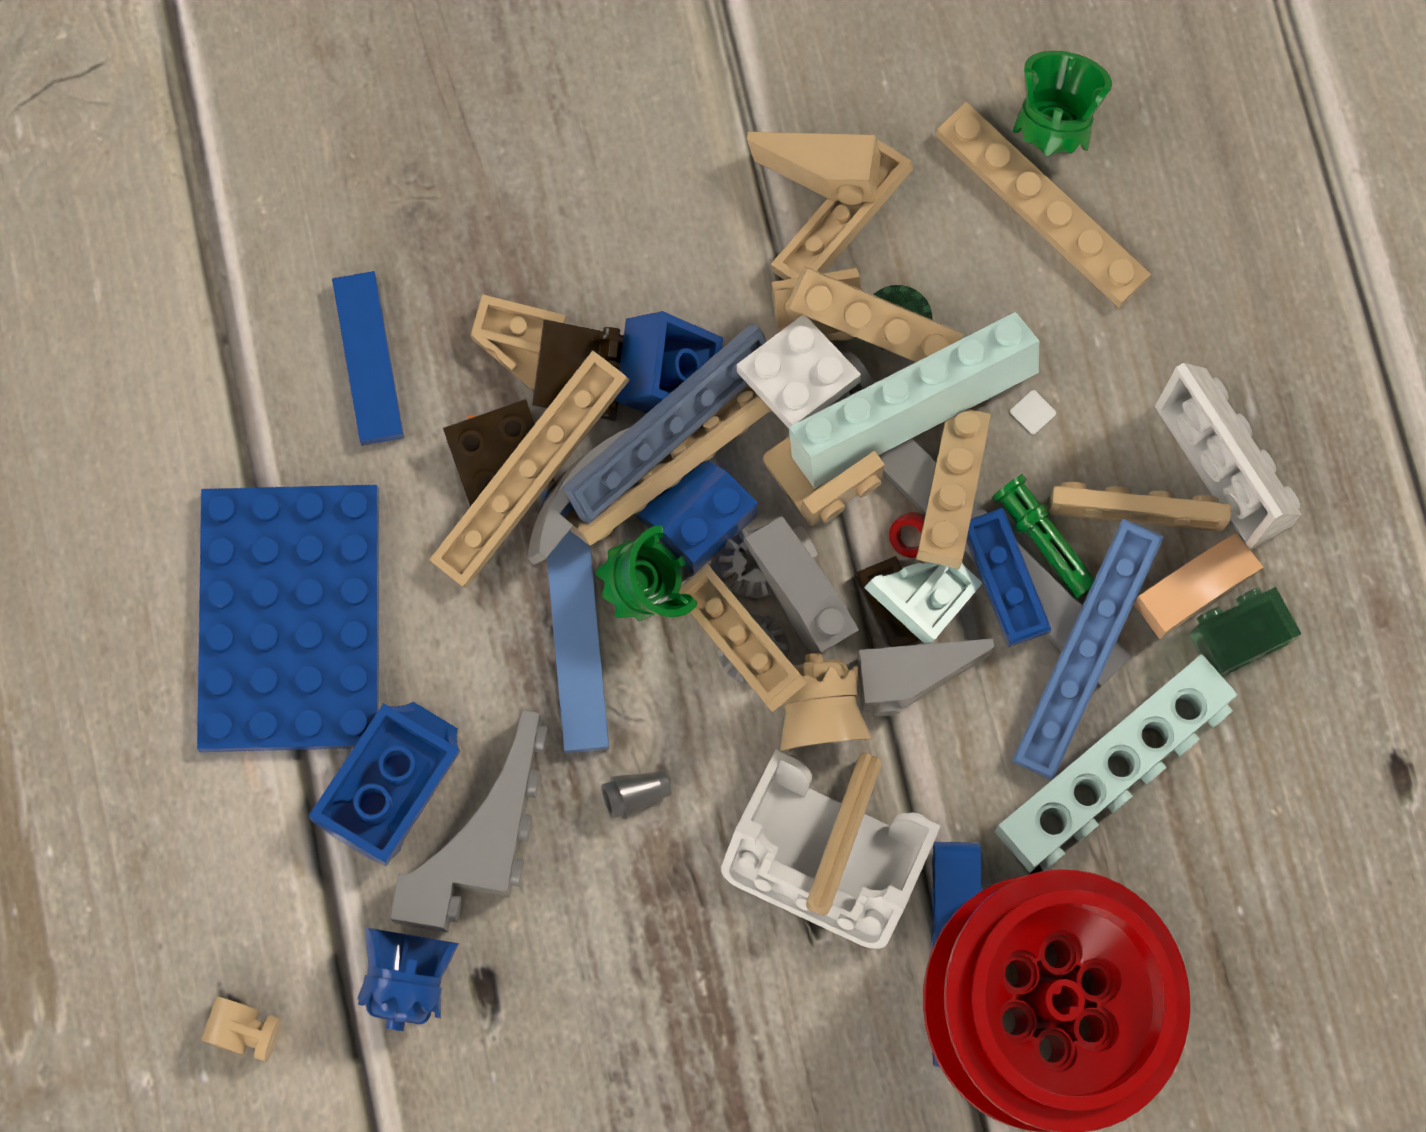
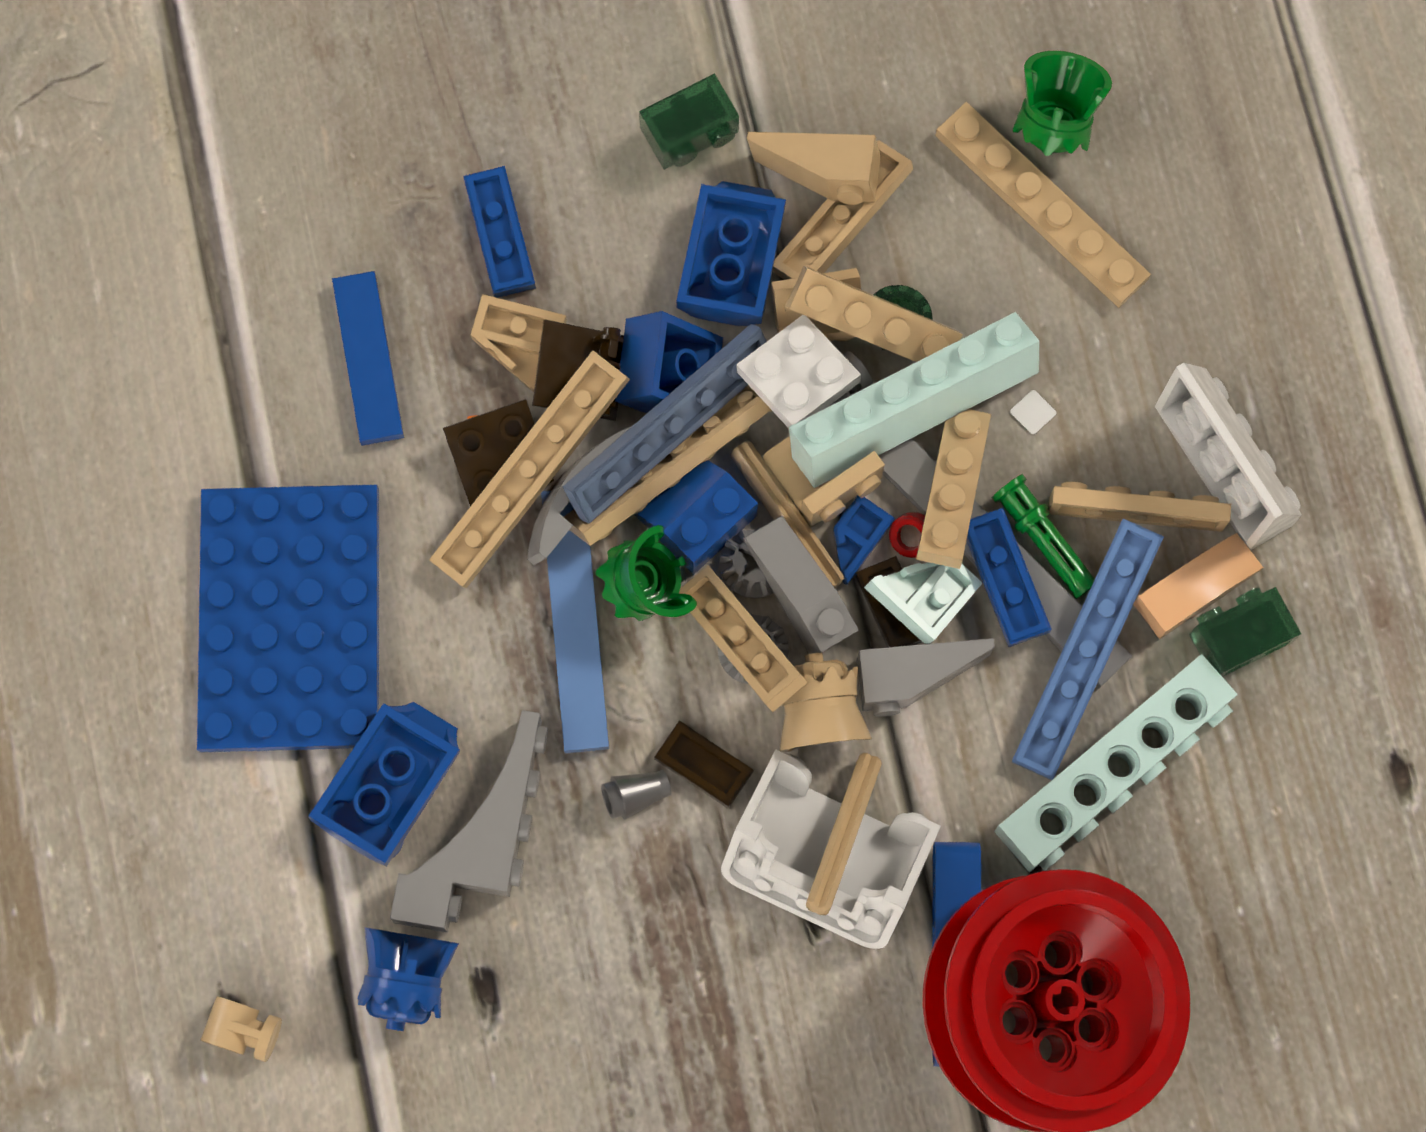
(499, 232): none -> blue tile
(689, 122): none -> clear green brick
(703, 764): none -> dark brown tile
(731, 254): none -> blue slope
(779, 504): none -> tan axle
(859, 534): none -> blue tile

